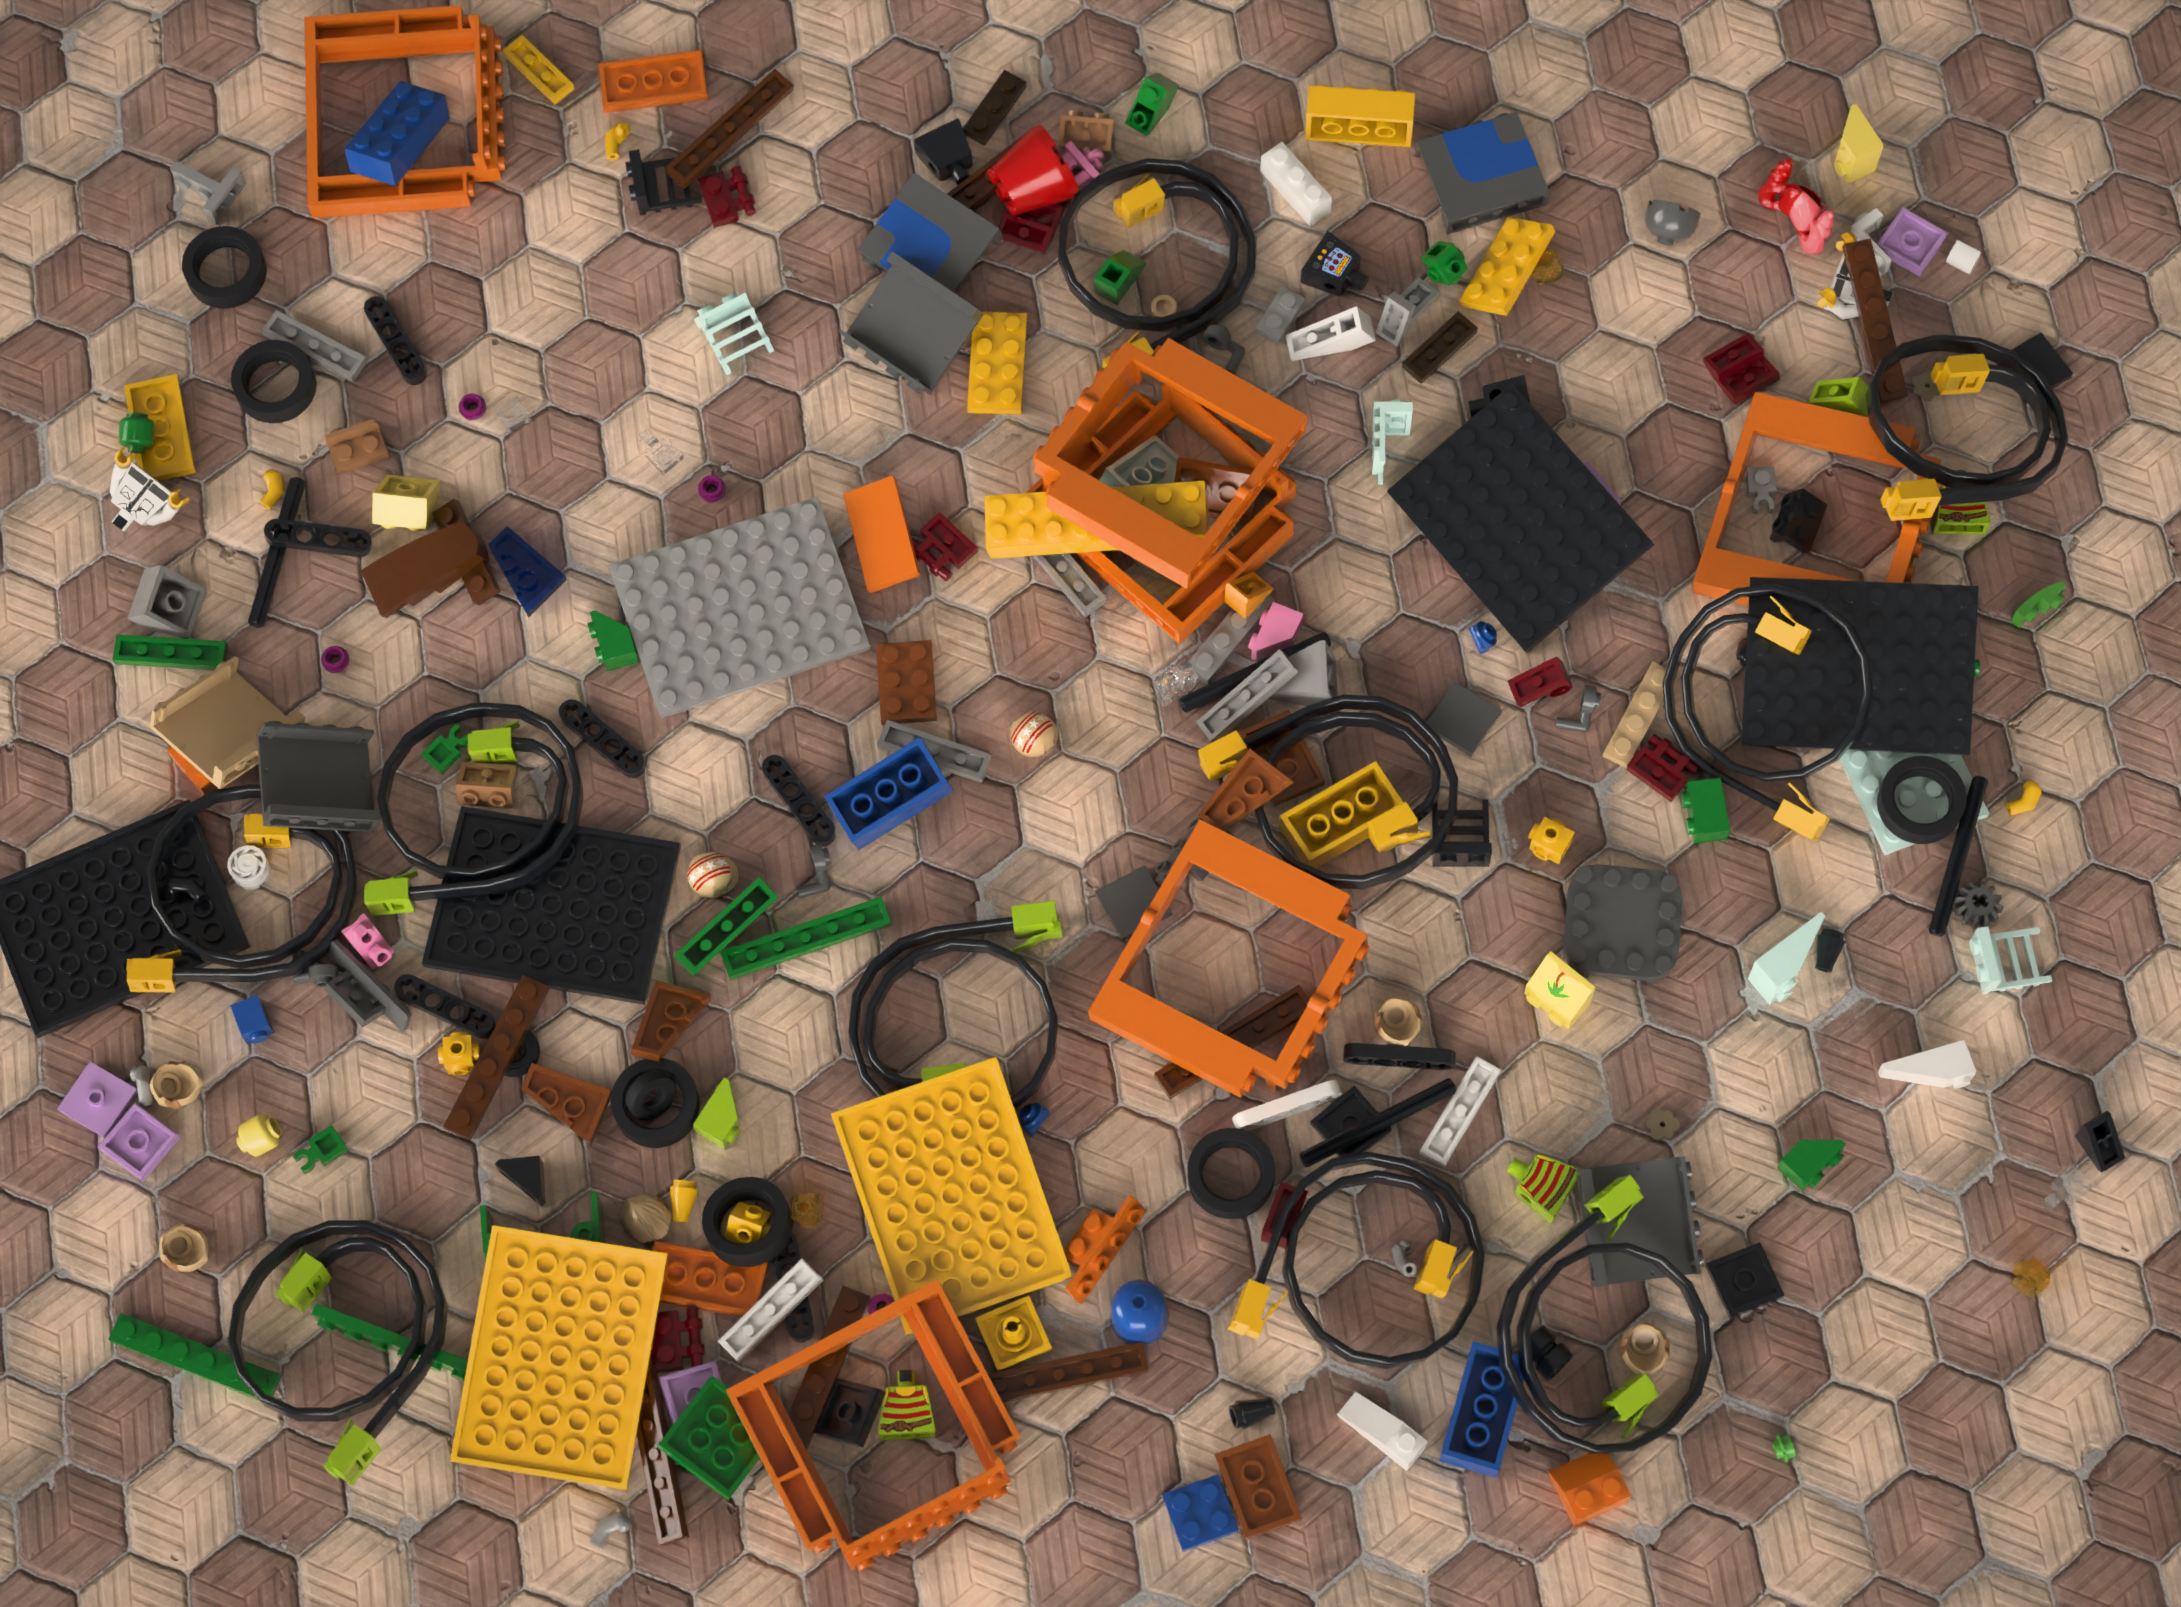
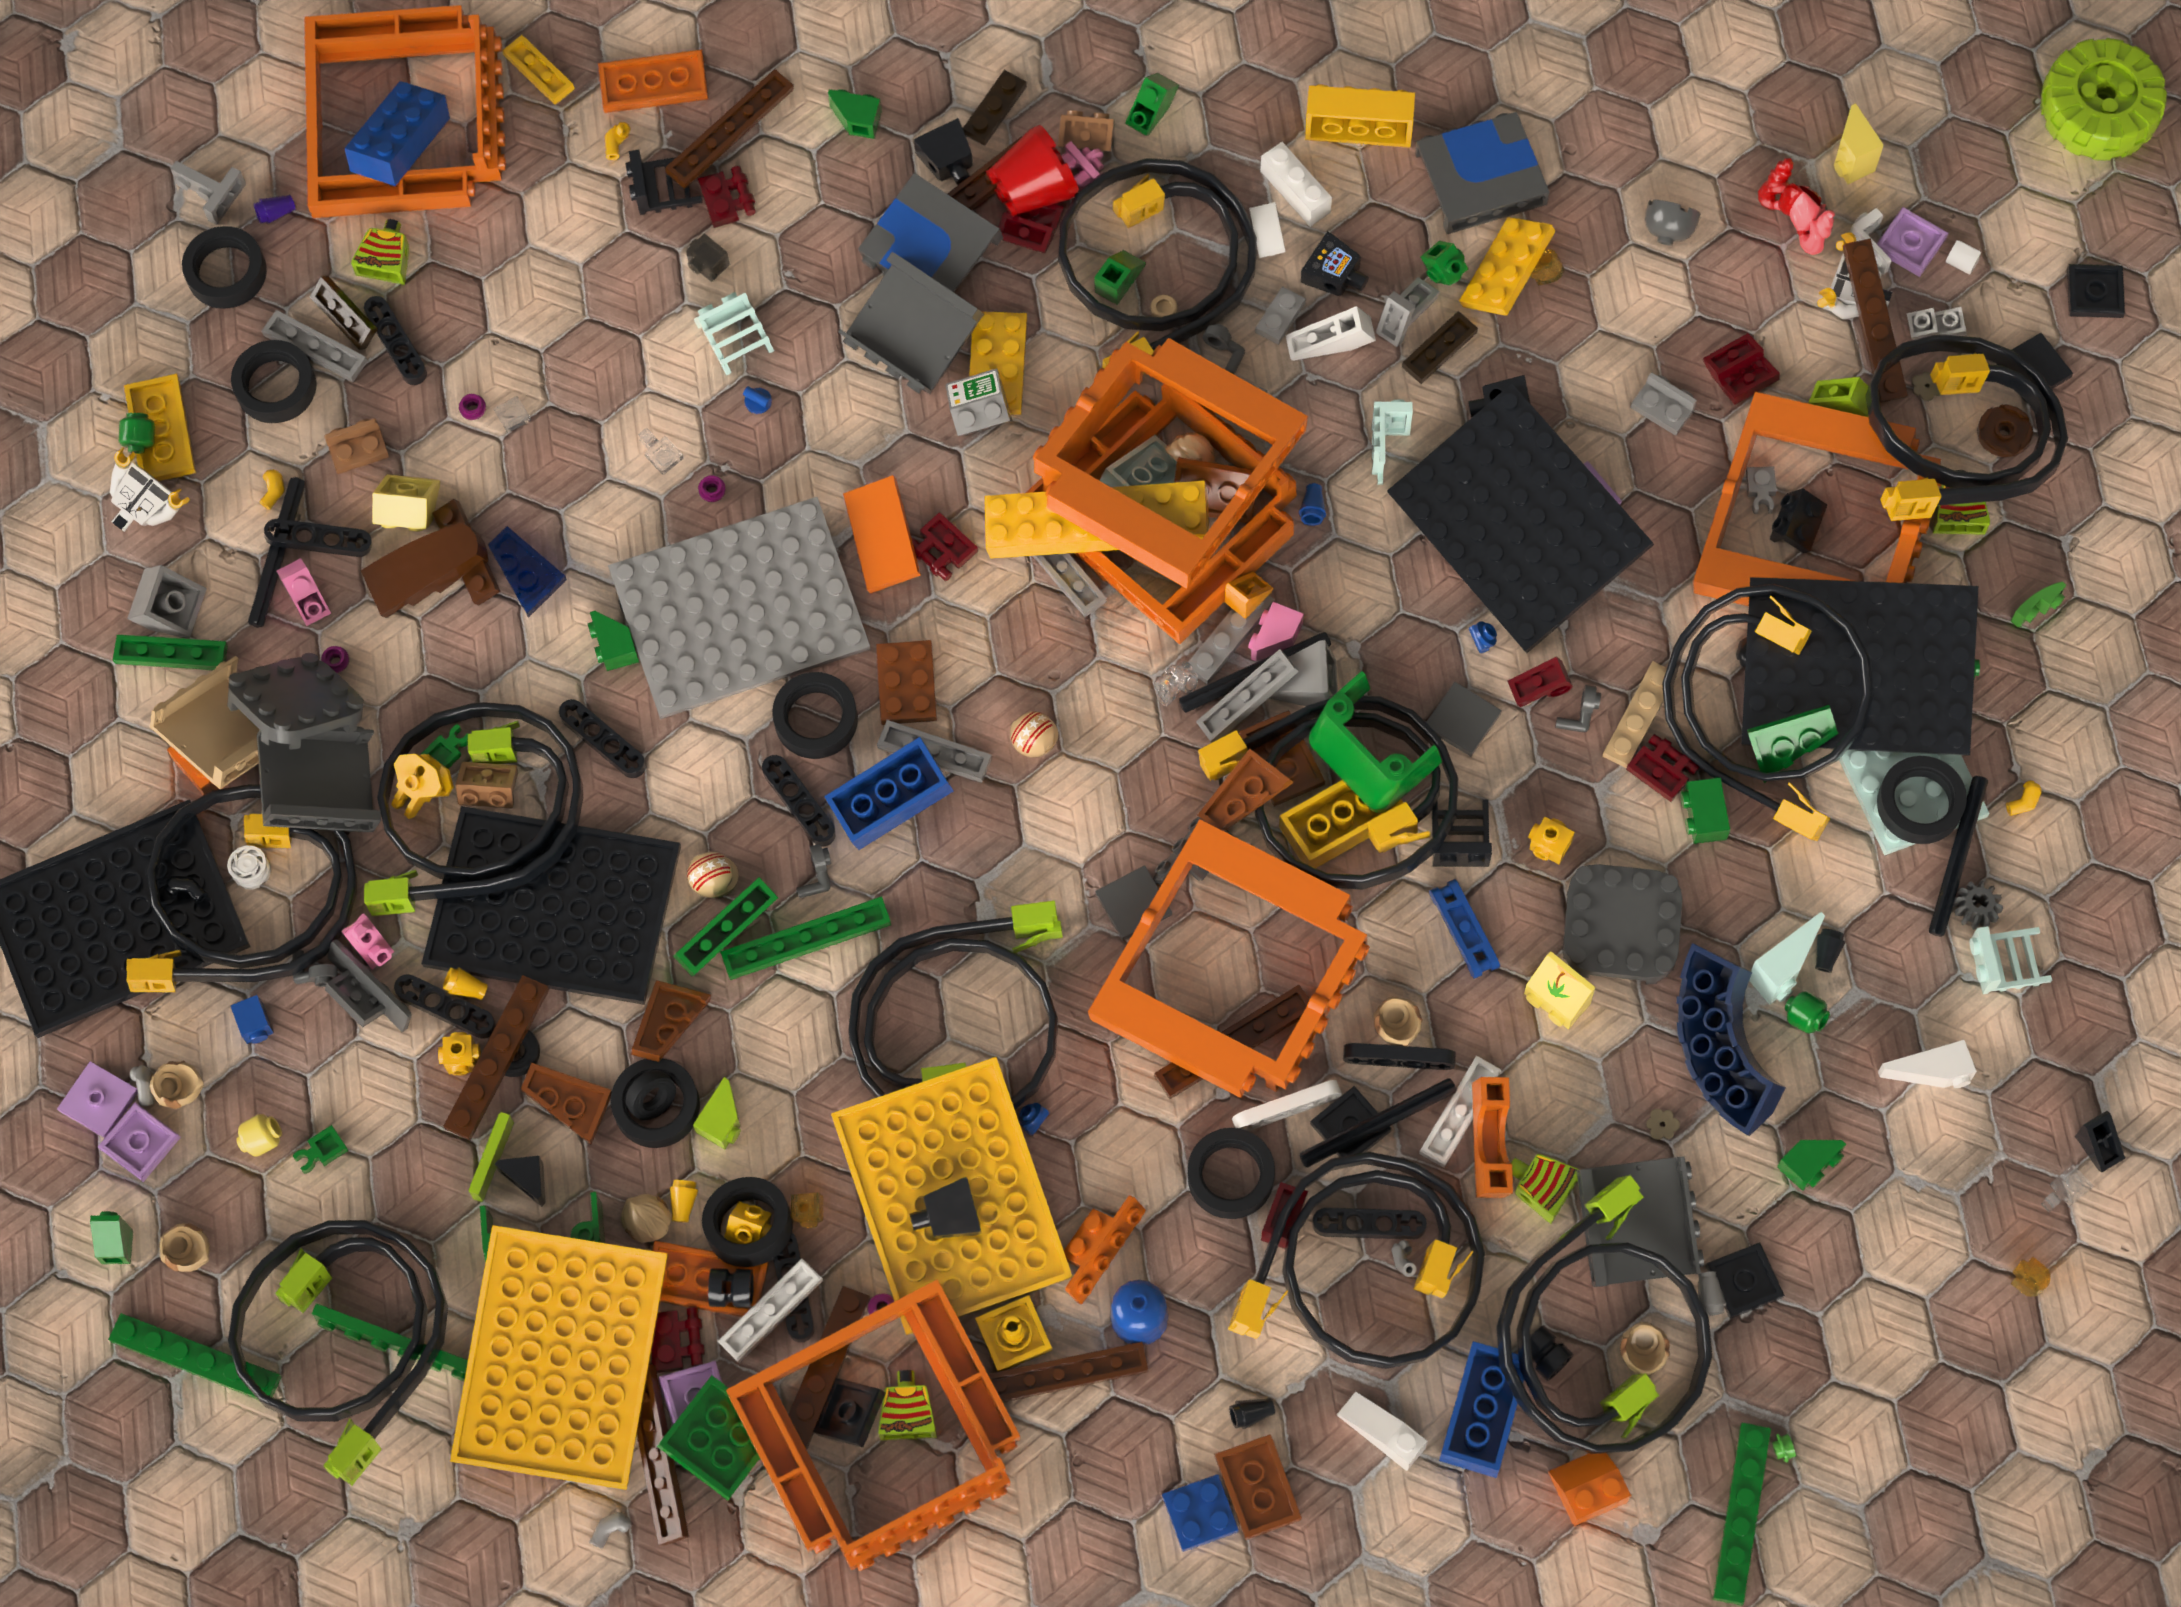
(111, 1238): none -> slope
(273, 208): none -> dark purple cone
(295, 699): none -> dark grey plate
(303, 592): none -> bright pink slope
(343, 312): none -> dark brown plate
(383, 254): none -> lime torso
(420, 779): none -> yellow hinge
(463, 984): none -> yellow cone
(491, 1154): none -> lime tile
(707, 257): none -> clear smoke brick
(741, 1287): none -> black wheel
(757, 400): none -> blue plate
(815, 683): none -> black tyre
(856, 112): none -> green slope
(948, 1212): none -> black torso
(978, 402): none -> light grey slope
(1191, 446): none -> tan hair
(1267, 230): none -> white slope
(1312, 507): none -> blue cone
(1369, 1219): none -> black beam
(1373, 782): none -> green windscreen
(1464, 928): none -> blue plate
(1490, 1111): none -> orange arch
(1664, 403): none -> light grey bracket
(1711, 1293): none -> light grey cone
(1717, 1044): none -> dark blue brick
(1741, 1514): none -> green plate
(1789, 738): none -> wing
(1807, 1012): none -> green head
(1929, 323): none -> white slope
(2012, 421): none -> reddish brown plate
(2095, 291): none -> black tile
(2103, 99): none -> lime wheel

